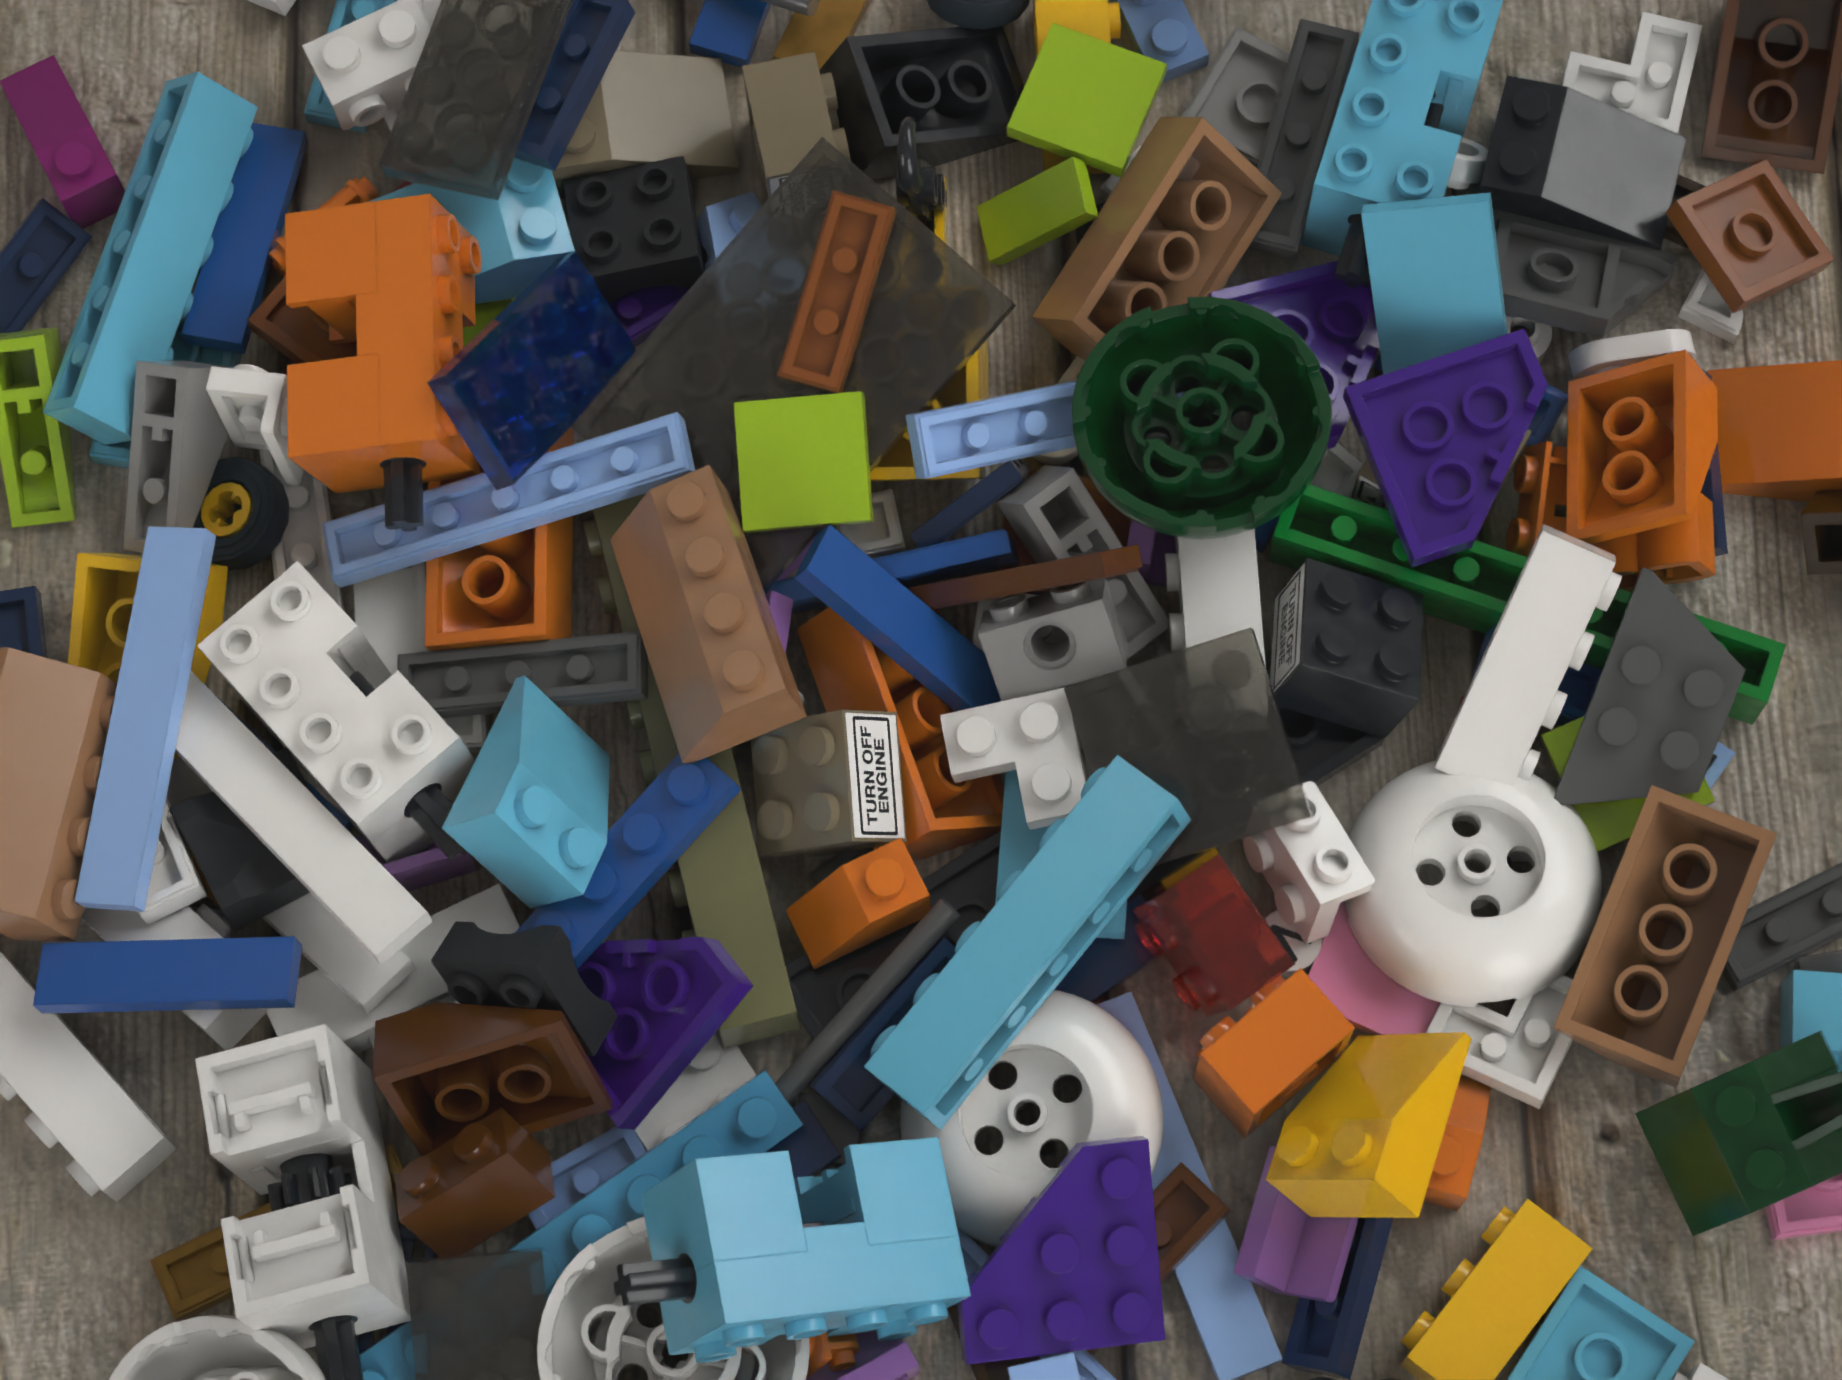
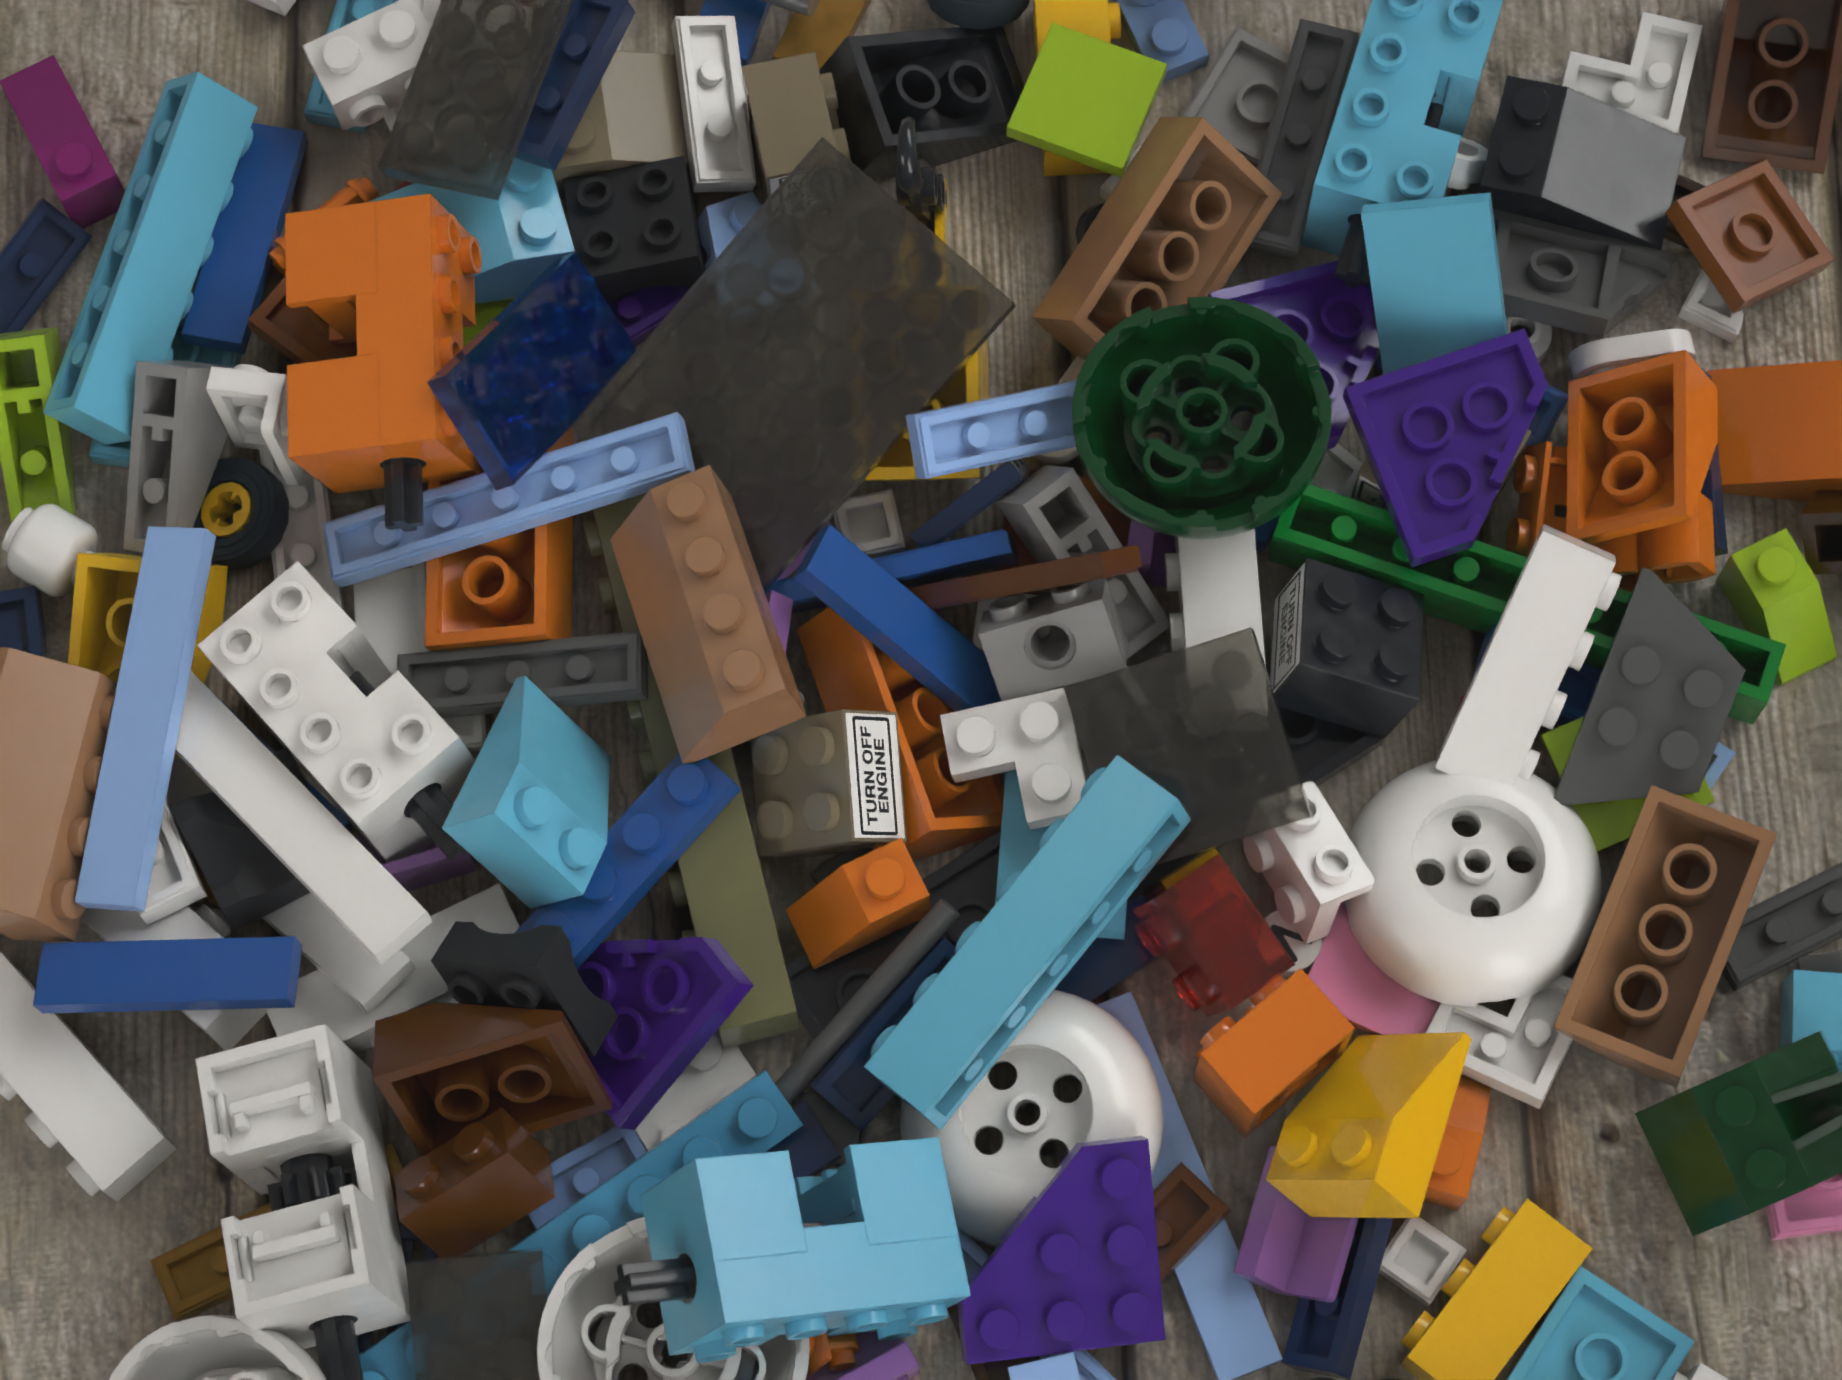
(45, 547): none -> white head
(713, 104): none -> white tile
(803, 462): lime tile -> none
(837, 292): dark orange tile -> none
(1037, 211): lime tile -> none
(1420, 1259): none -> white tile
(1780, 601): none -> lime slope

